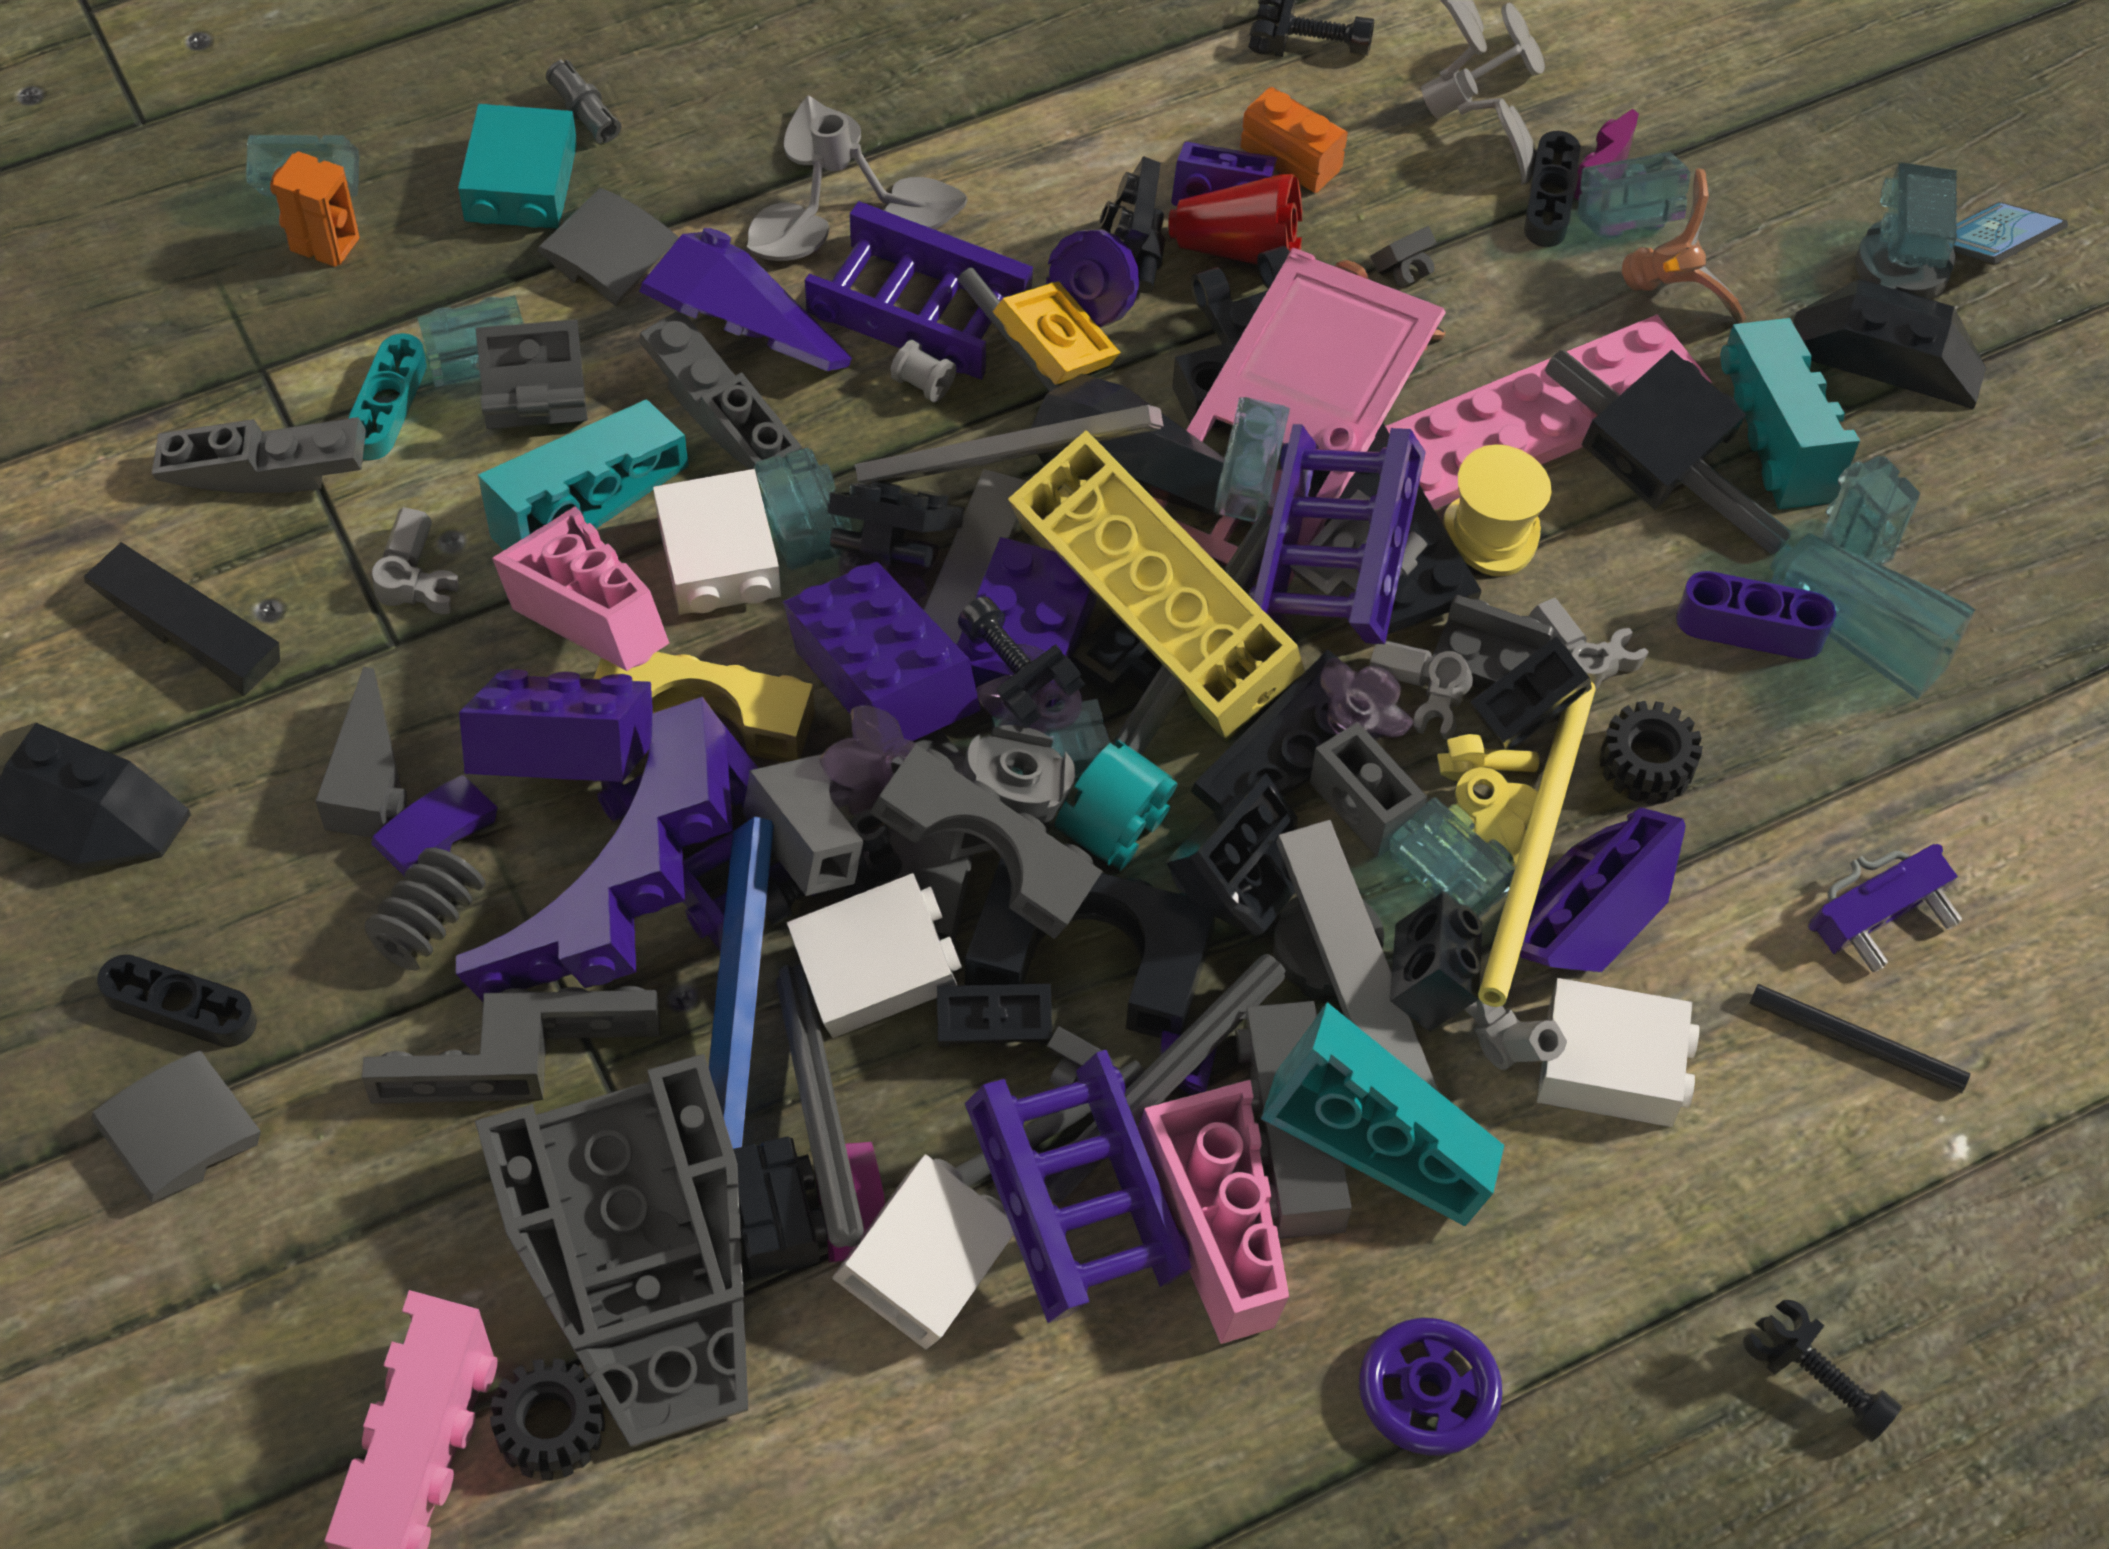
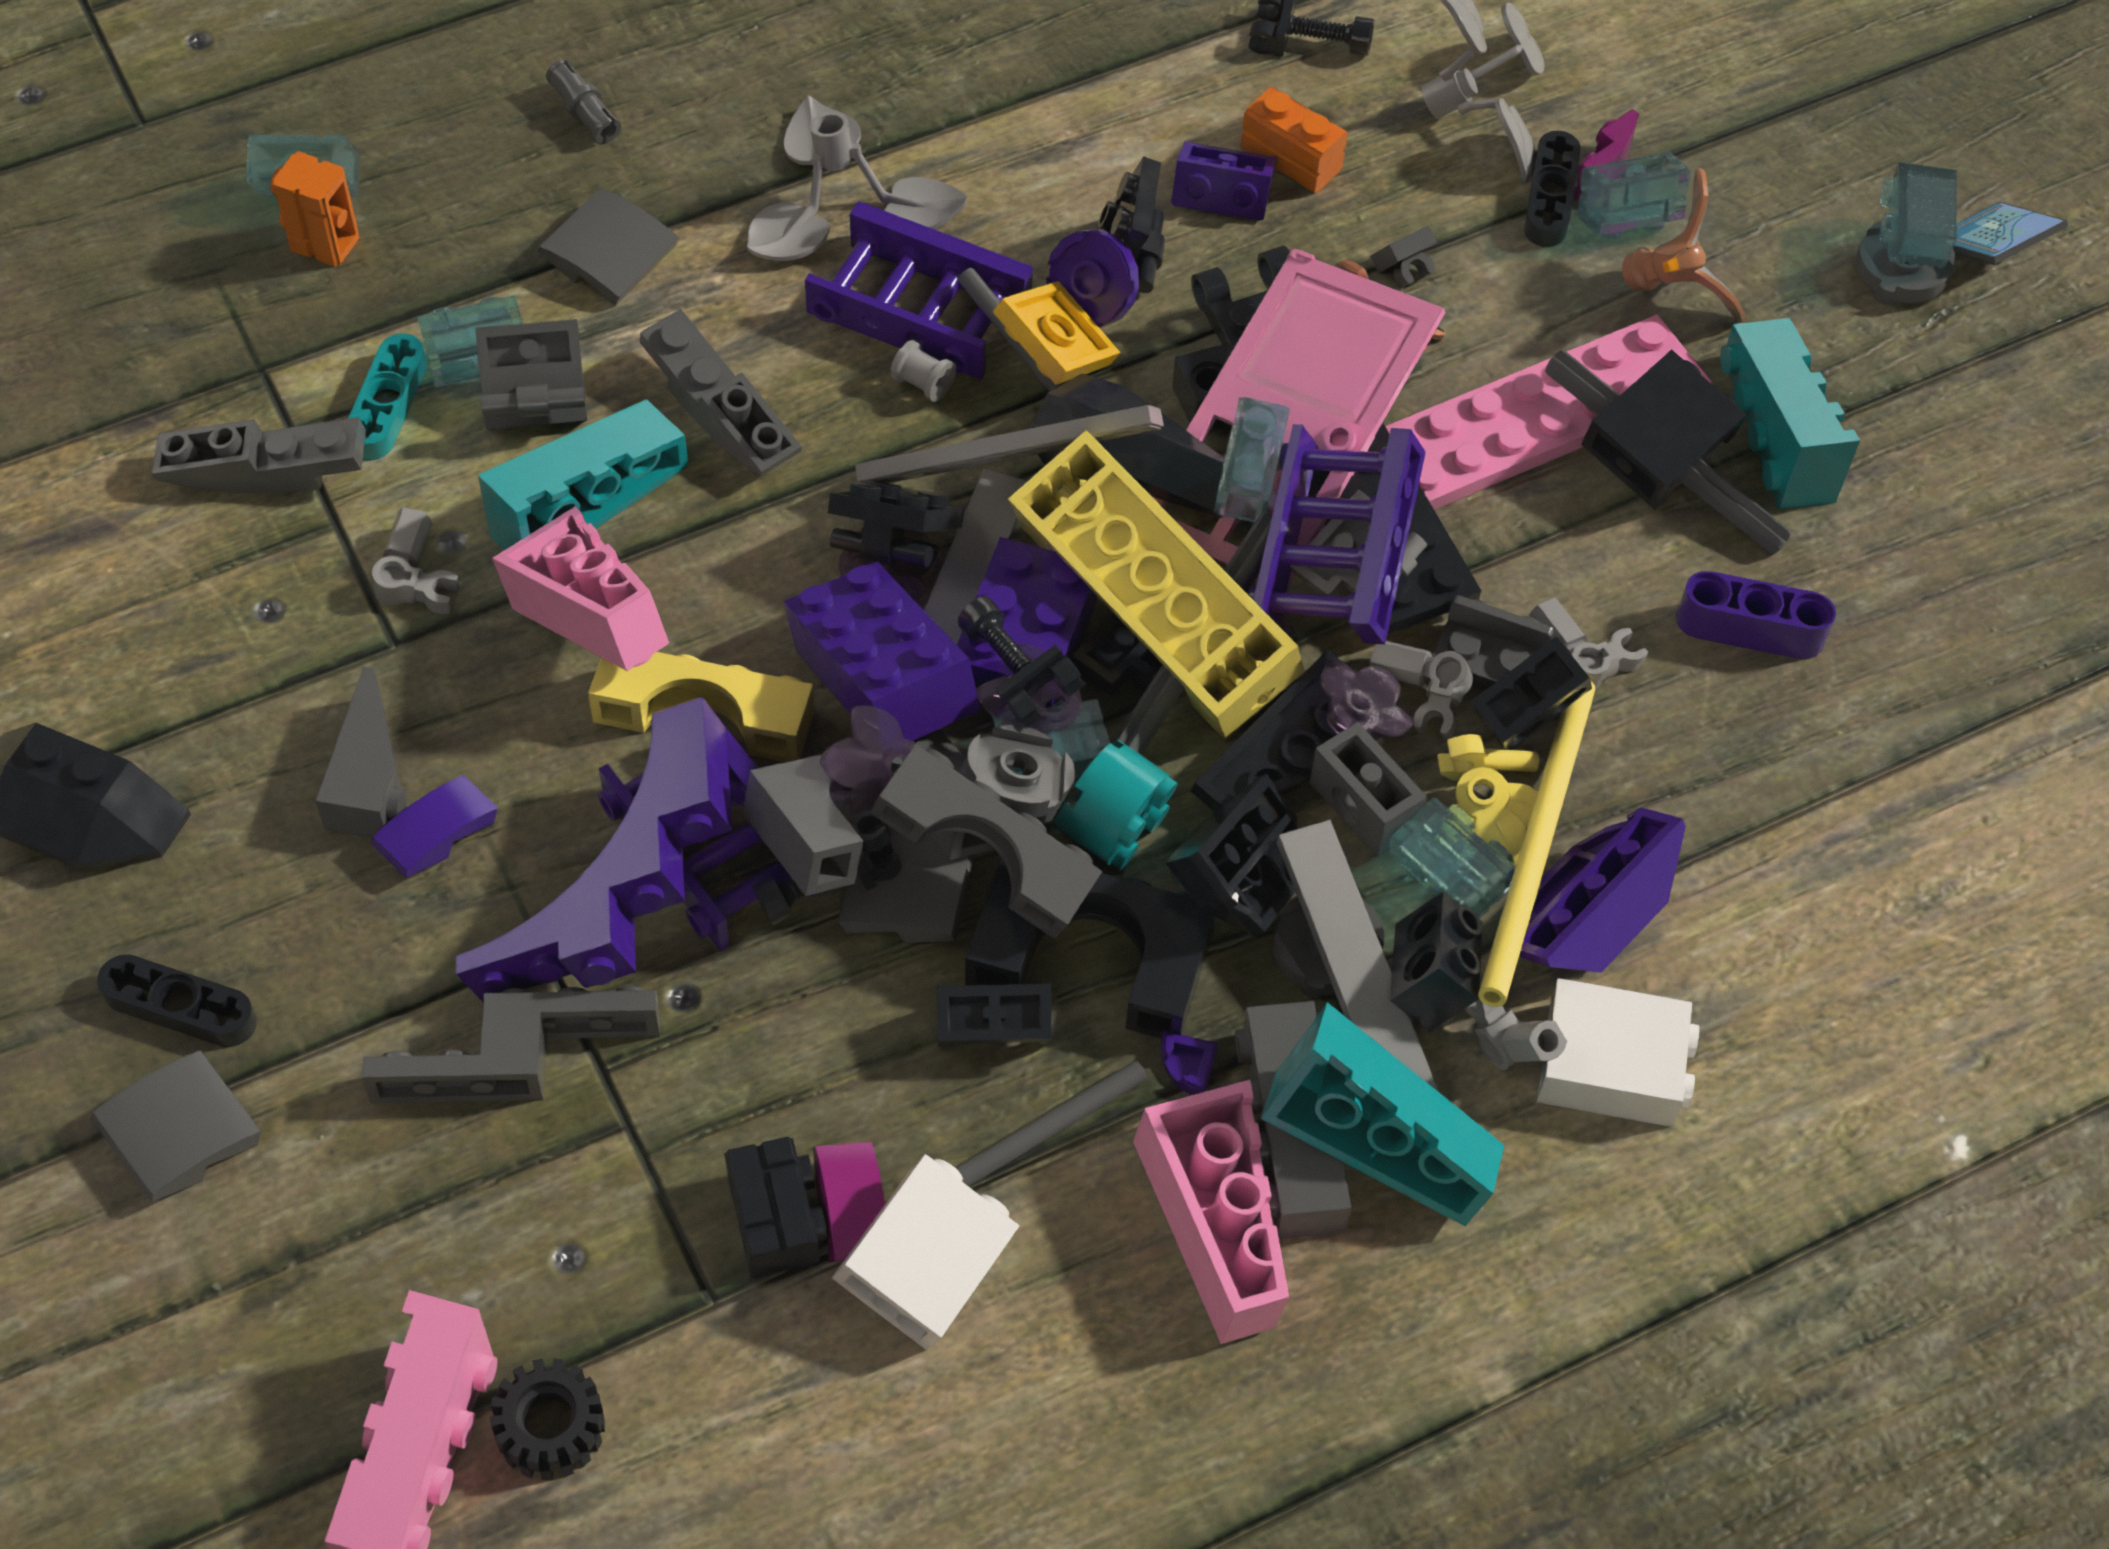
(187, 617): black slope -> none
(419, 904): dark grey piece -> none
(518, 166): teal brick -> none
(557, 726): dark purple brick -> none
(634, 1242): dark grey wedge -> none
(717, 542): white brick -> none
(725, 282): dark purple wedge -> none
(740, 970): blue tile -> none
(796, 506): clear light blue brick -> none
(819, 1108): dark grey axle -> none
(874, 954): white brick -> none
(1039, 1224): dark purple fence -> none
(1073, 1055): dark grey tile -> none
(1182, 1057): dark grey axle -> none
(1240, 219): red cone -> none
(1439, 1340): dark purple plate -> none
(1498, 509): light yellow hat -> none
(1653, 727): black tyre -> none
(1860, 1038): black bar -> none
(1871, 510): clear light blue brick -> none
(1871, 1411): black bar -> none
(1880, 614): clear light blue slope -> none
(1884, 899): dark purple piece -> none
(1894, 341): black wedge -> none

